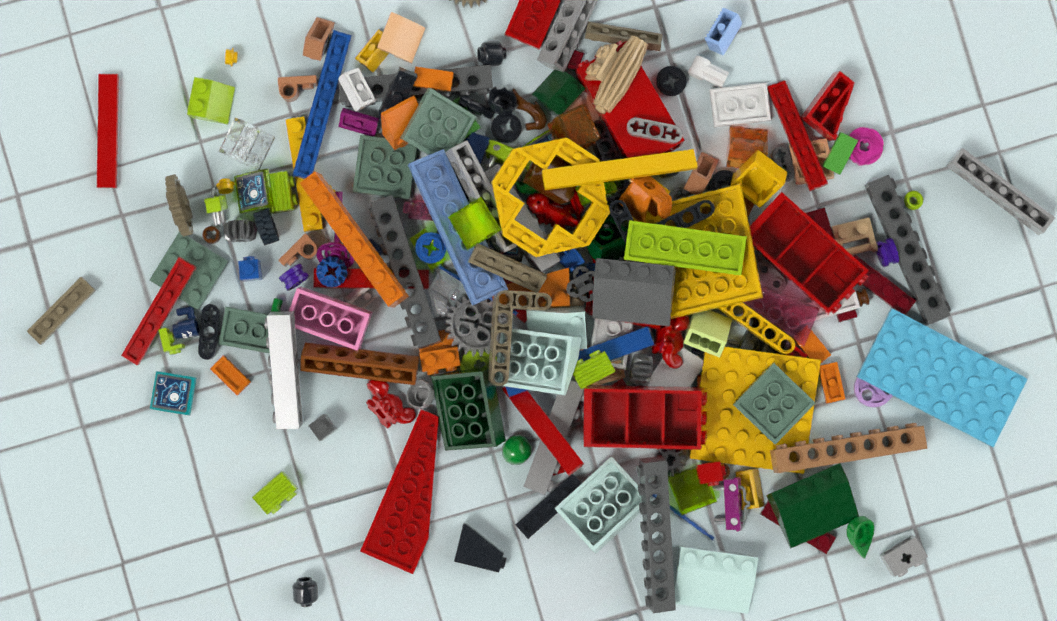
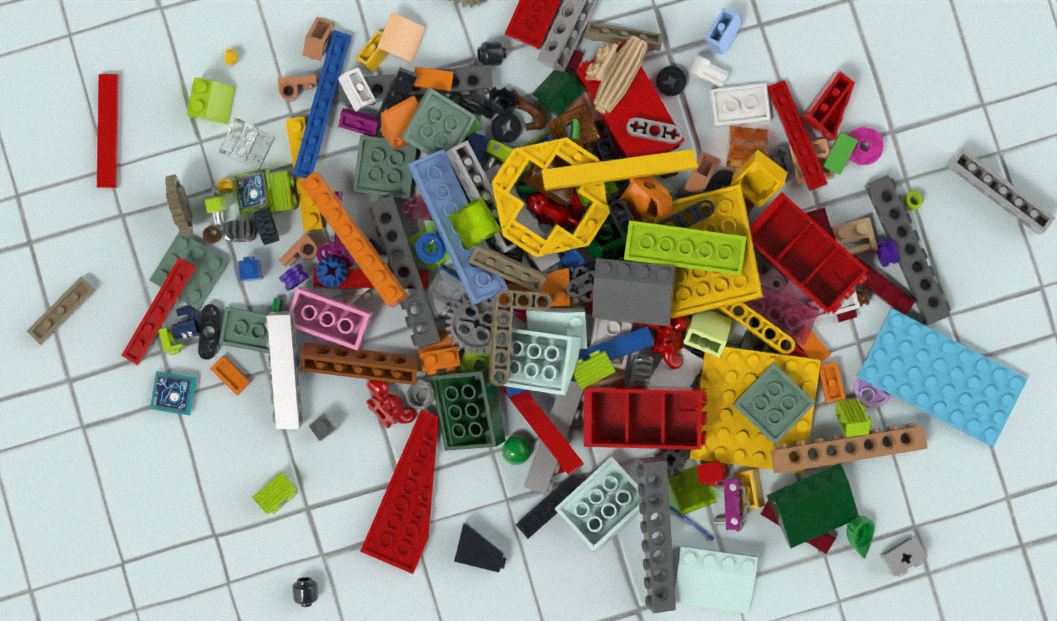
(572, 130): none -> slope
(852, 417): none -> lime brick

